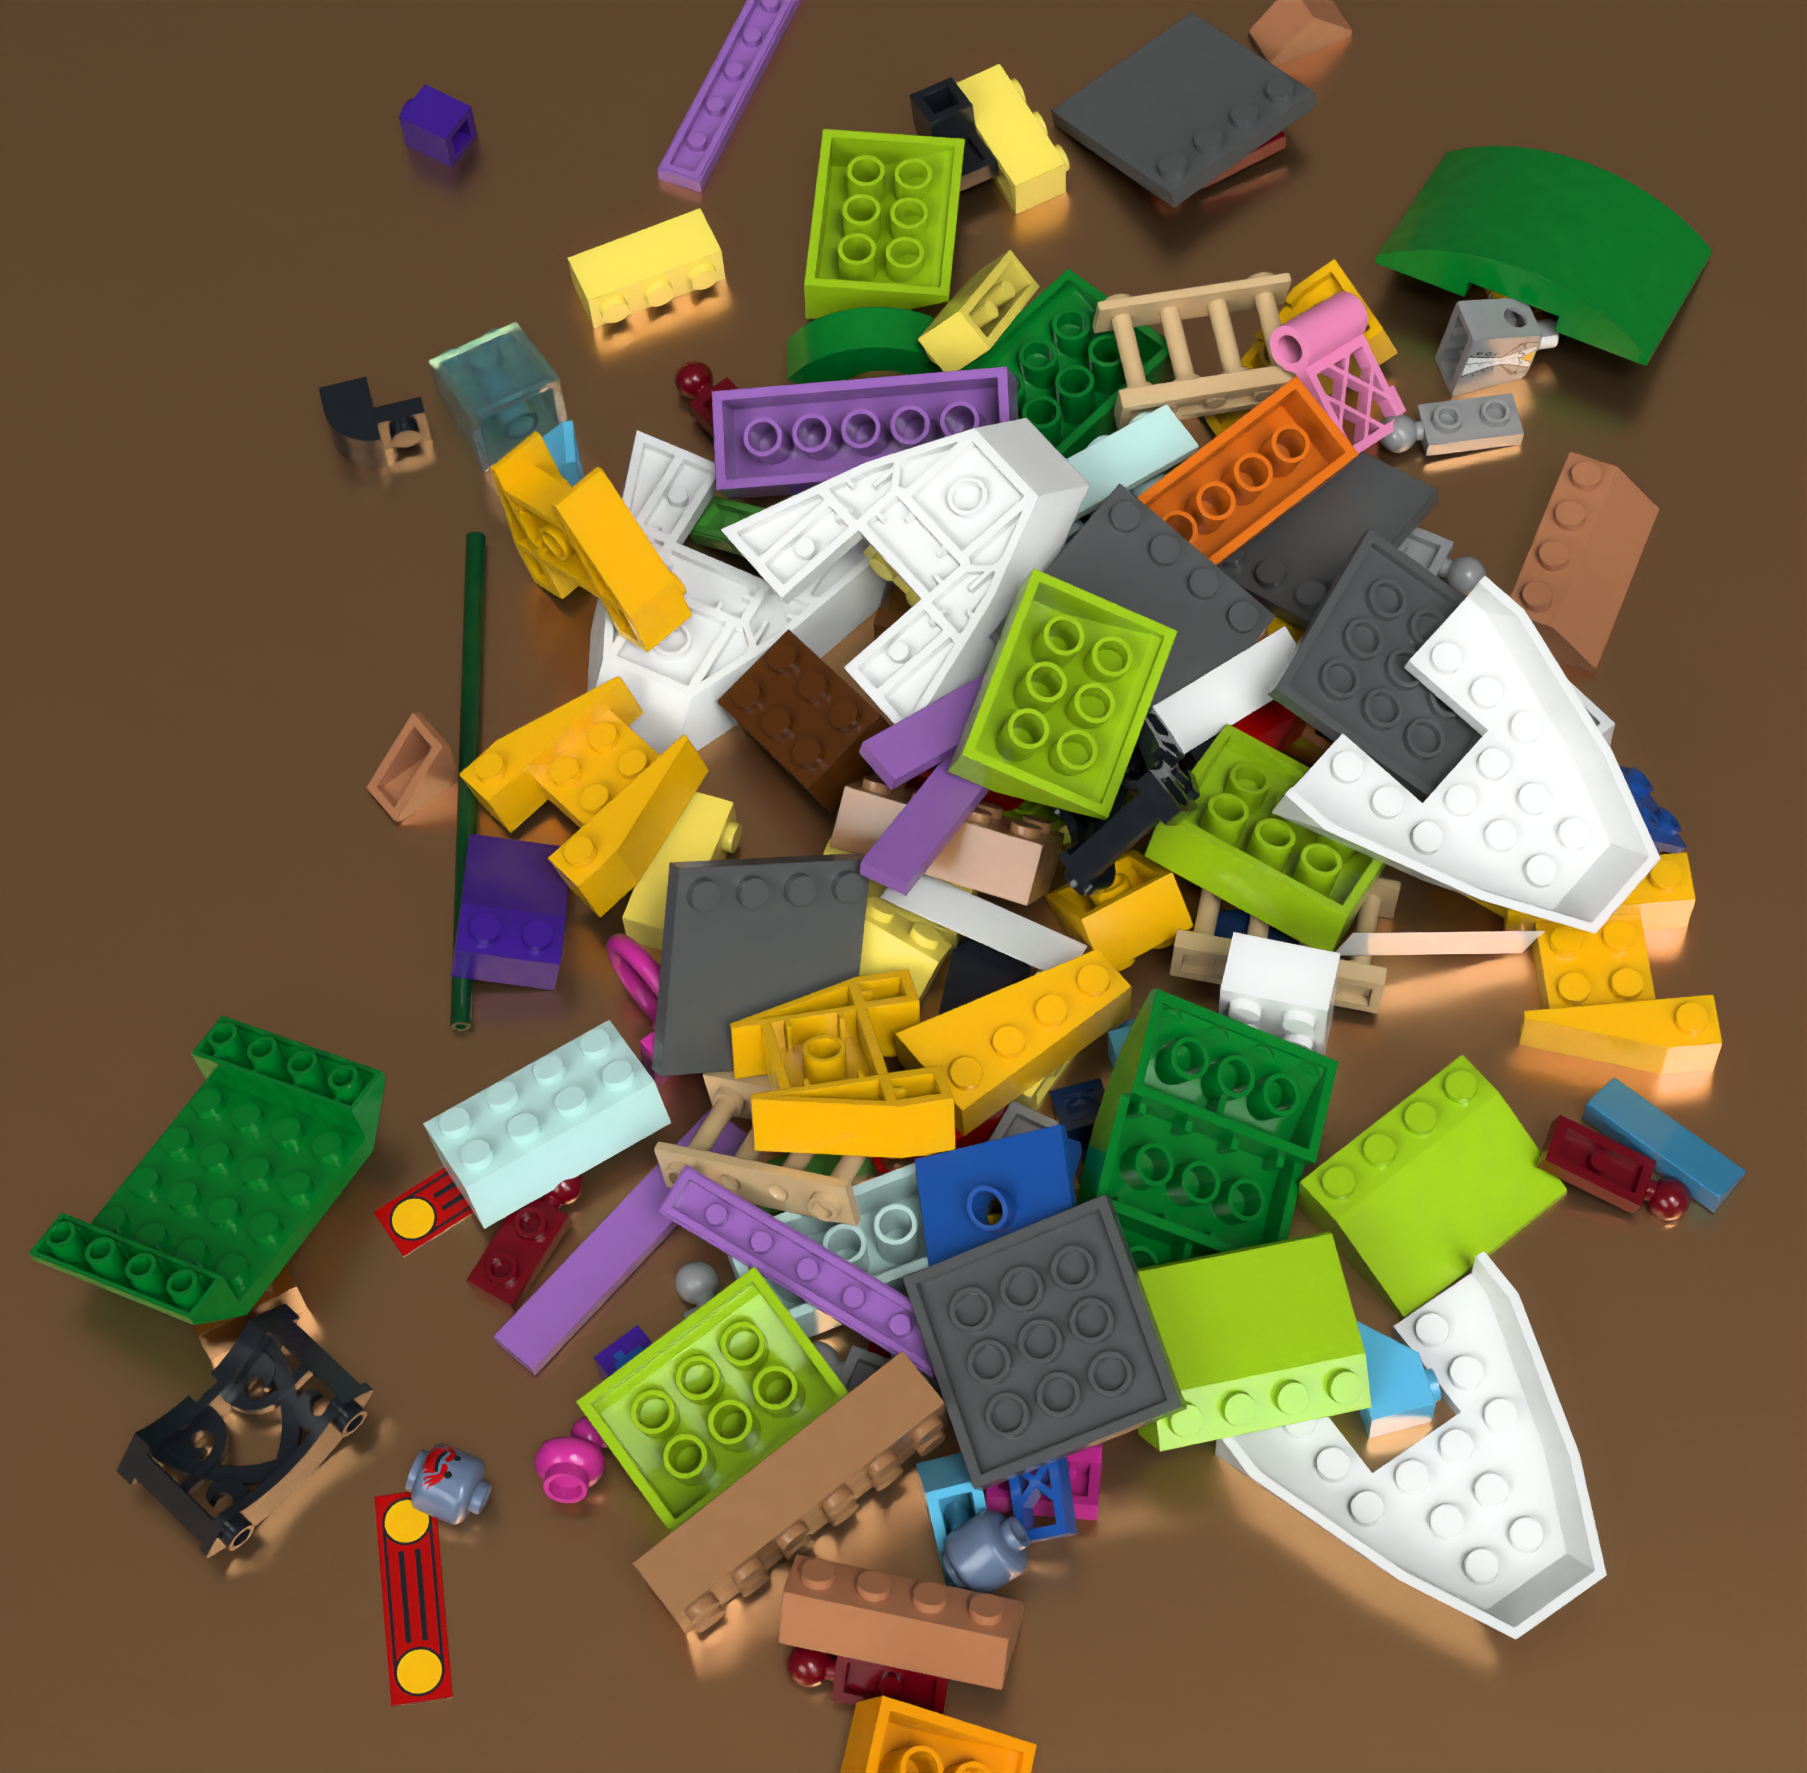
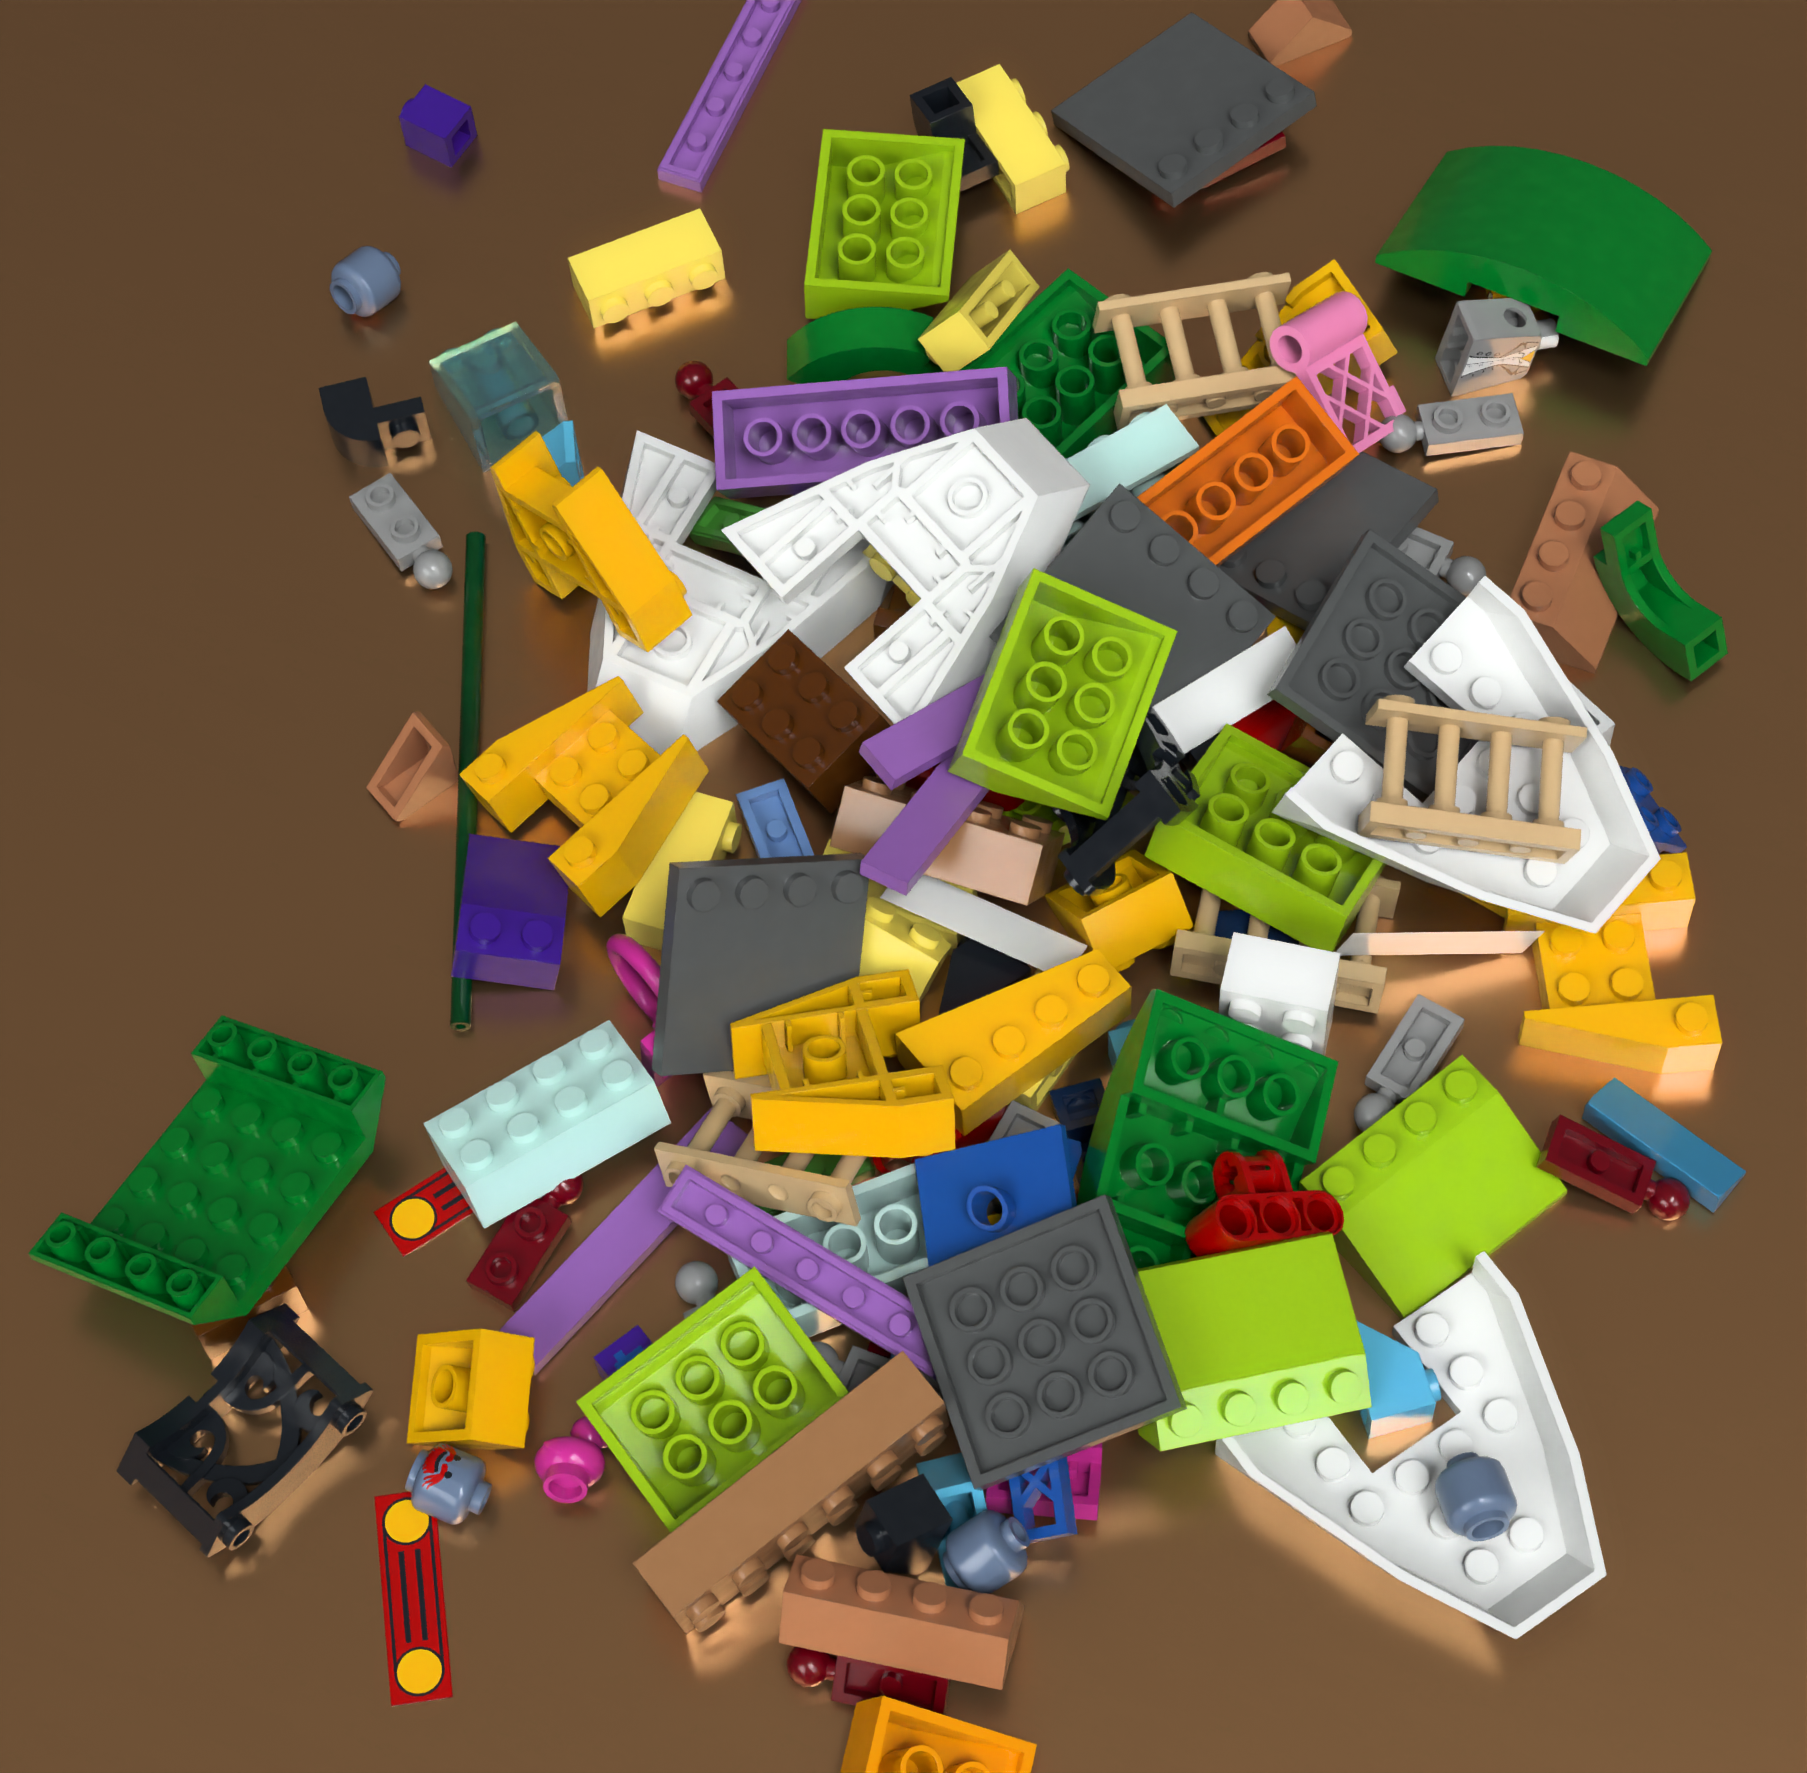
(365, 281): none -> sand blue head
(403, 531): none -> light grey plate
(471, 1389): none -> yellow slope
(773, 821): none -> medium blue plate
(903, 1527): none -> black slope
(1258, 1206): none -> red piece
(1408, 1058): none -> light grey plate
(1442, 822): none -> tan fence
(1475, 1496): none -> sand blue head
(1651, 601): none -> green arch

